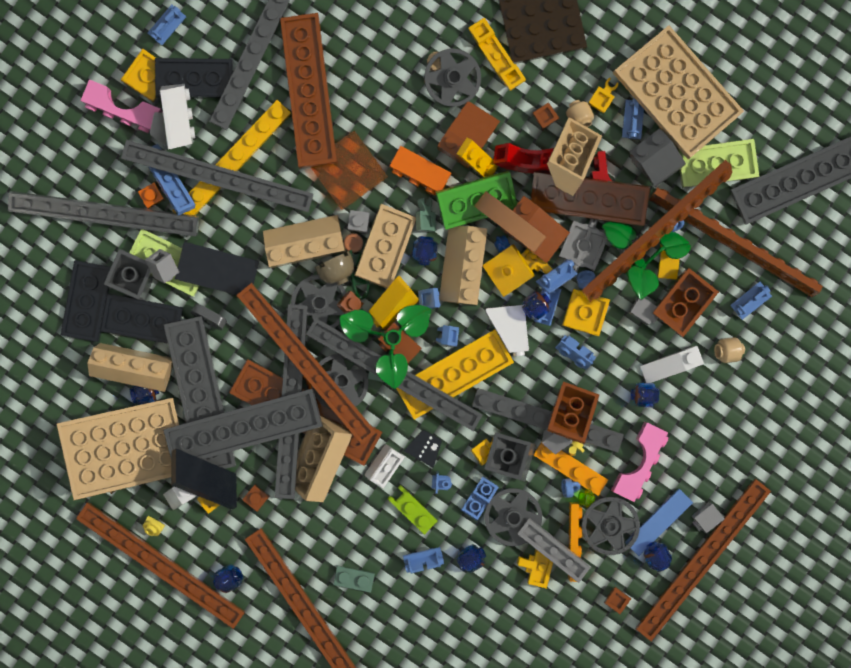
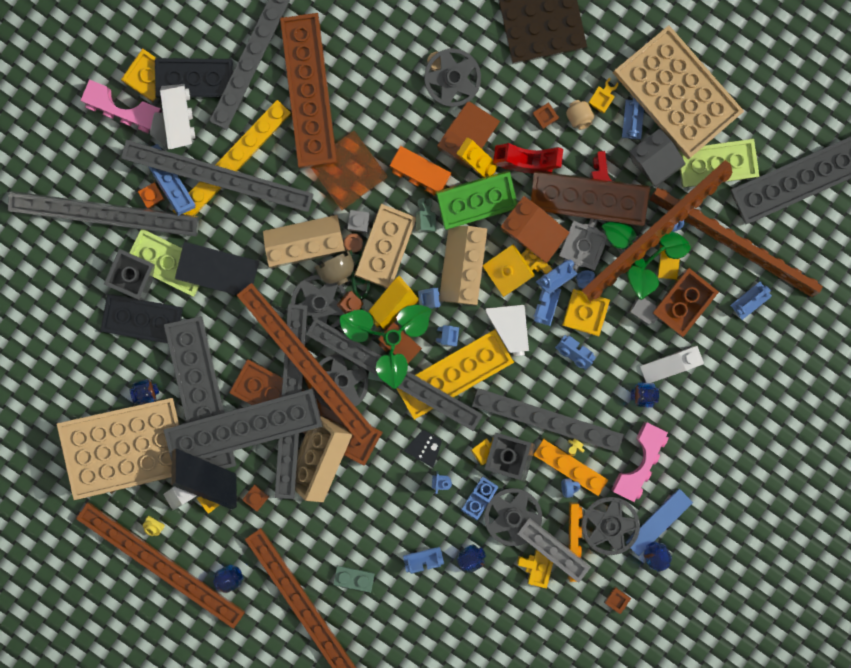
(85, 301): black tile -> none
(130, 366): tan slope -> none
(162, 266): light grey brick -> none
(166, 24): medium blue hinge -> none
(209, 317): dark grey beam -> none
(384, 466): white slope -> none
(413, 511): lime hinge -> none
(425, 250): clear blue head -> none
(496, 55): yellow slope -> none
(501, 243): blue plate -> none
(510, 221): medium nougat slope -> none
(536, 305): clear blue head -> none
(555, 442): light grey brick -> none
(573, 156): tan slope -> none
(573, 412): dark orange slope -> none
(586, 497): clear neon green plate -> none
(703, 560): dark orange plate -> none
(707, 518): light grey brick -> none
(729, 350): tan head -> none

